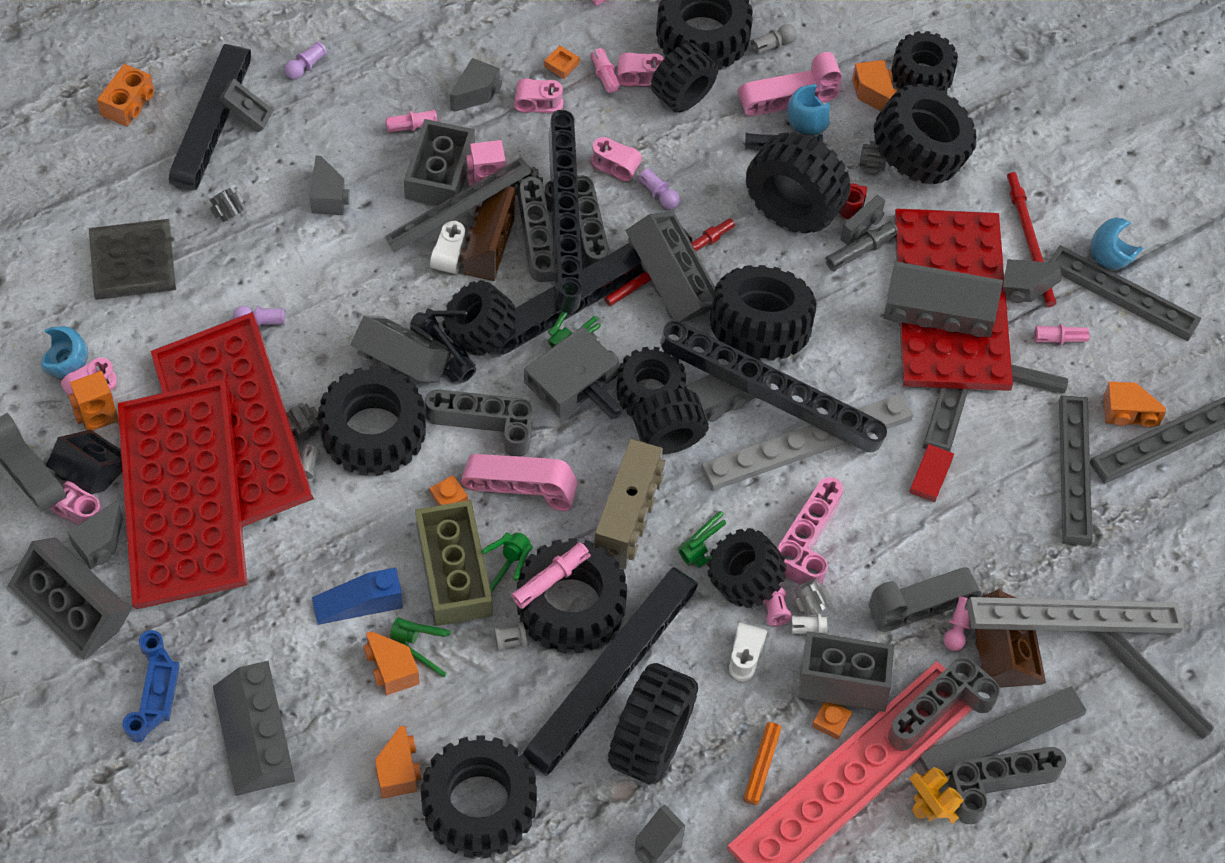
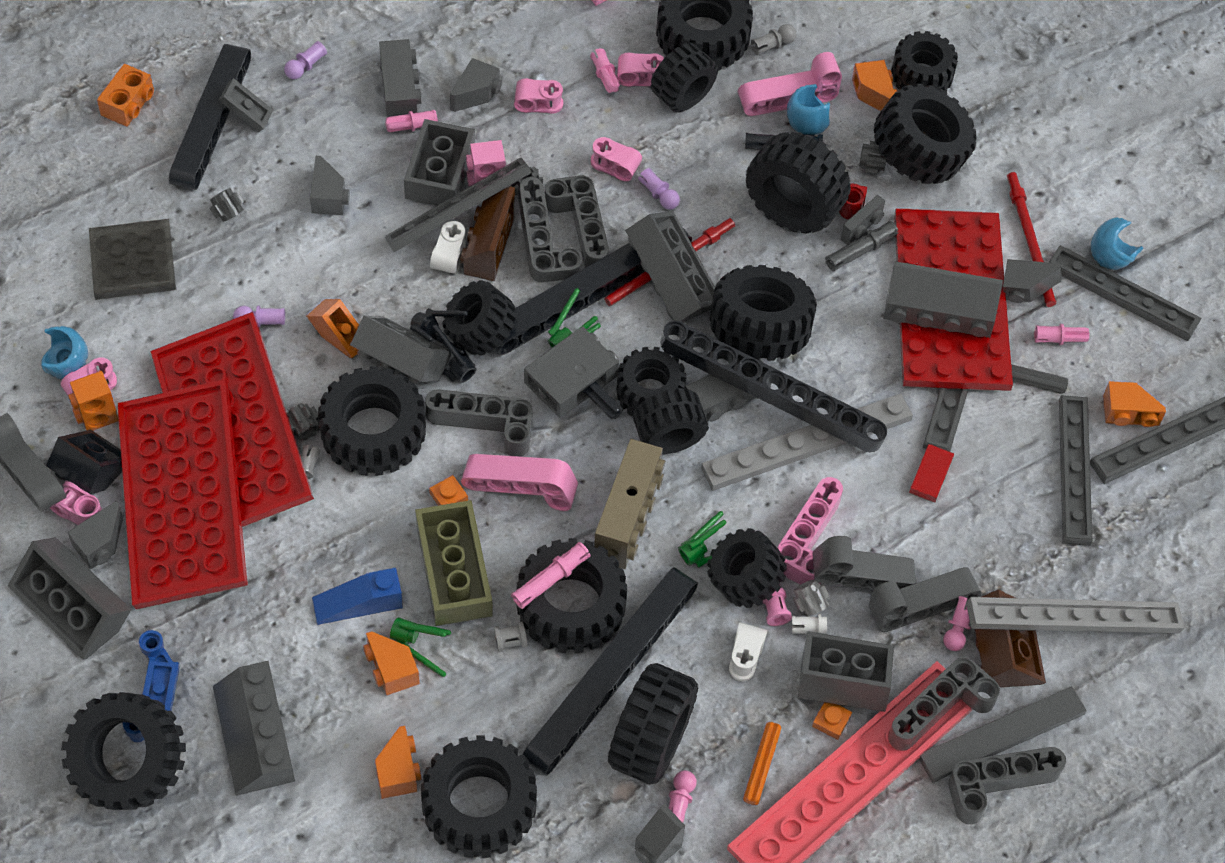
(86, 744): none -> black tyre
(335, 325): none -> orange slope
(399, 77): none -> dark grey brick
(515, 548): green plant -> none
(561, 62): orange plate -> none
(565, 211): black beam -> none
(684, 783): none -> bright pink pin
(840, 565): none -> dark grey beam
(930, 800): light orange hips -> none
(1157, 683): dark grey axle -> none

